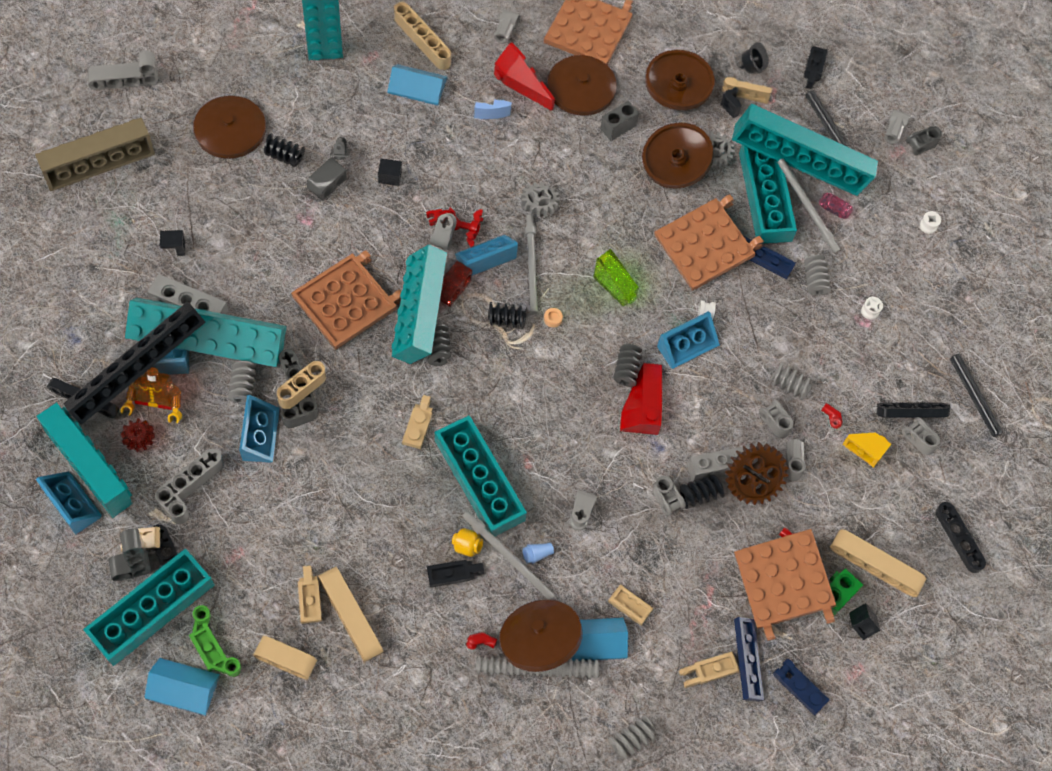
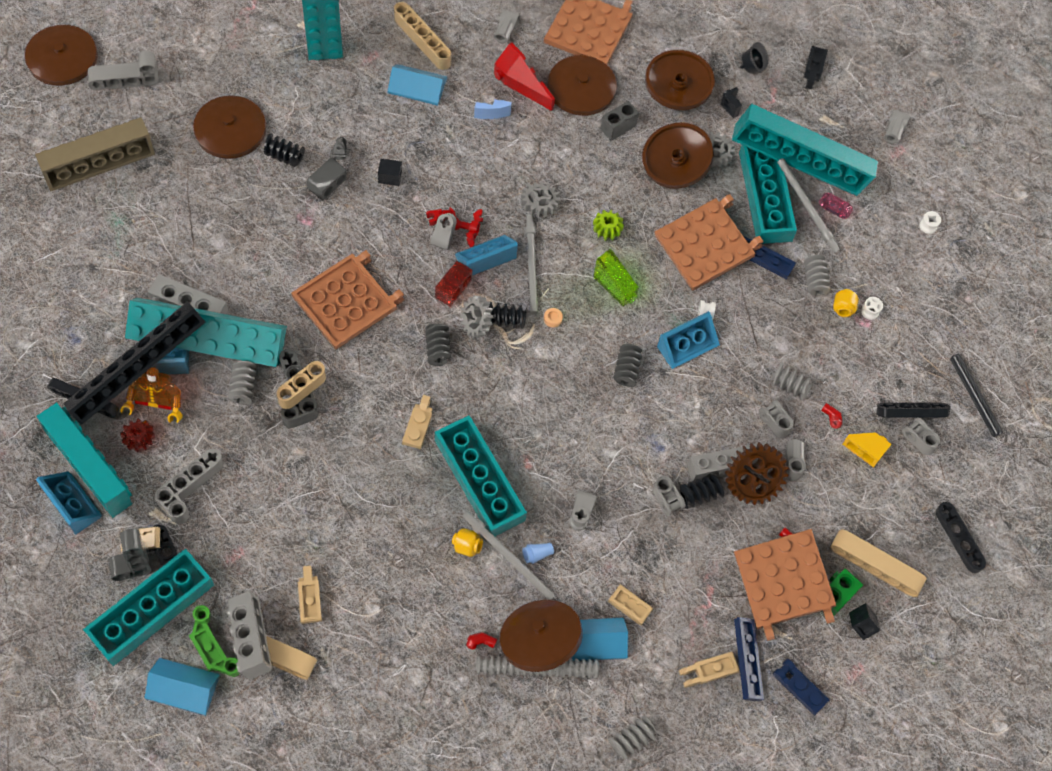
(60, 55): none -> reddish brown dish
(173, 239): black panel -> none
(249, 635): none -> light grey brick
(259, 430): dark azure slope -> none
(350, 614): tan beam -> none
(419, 304): teal brick -> none
(453, 572): black hinge -> none
(476, 316): none -> light grey gear
(608, 224): none -> lime gear
(644, 404): red wedge -> none
(748, 90): tan hinge -> none
(825, 117): black axle -> none
(845, 303): none -> yellow head
(924, 139): dark grey piece -> none

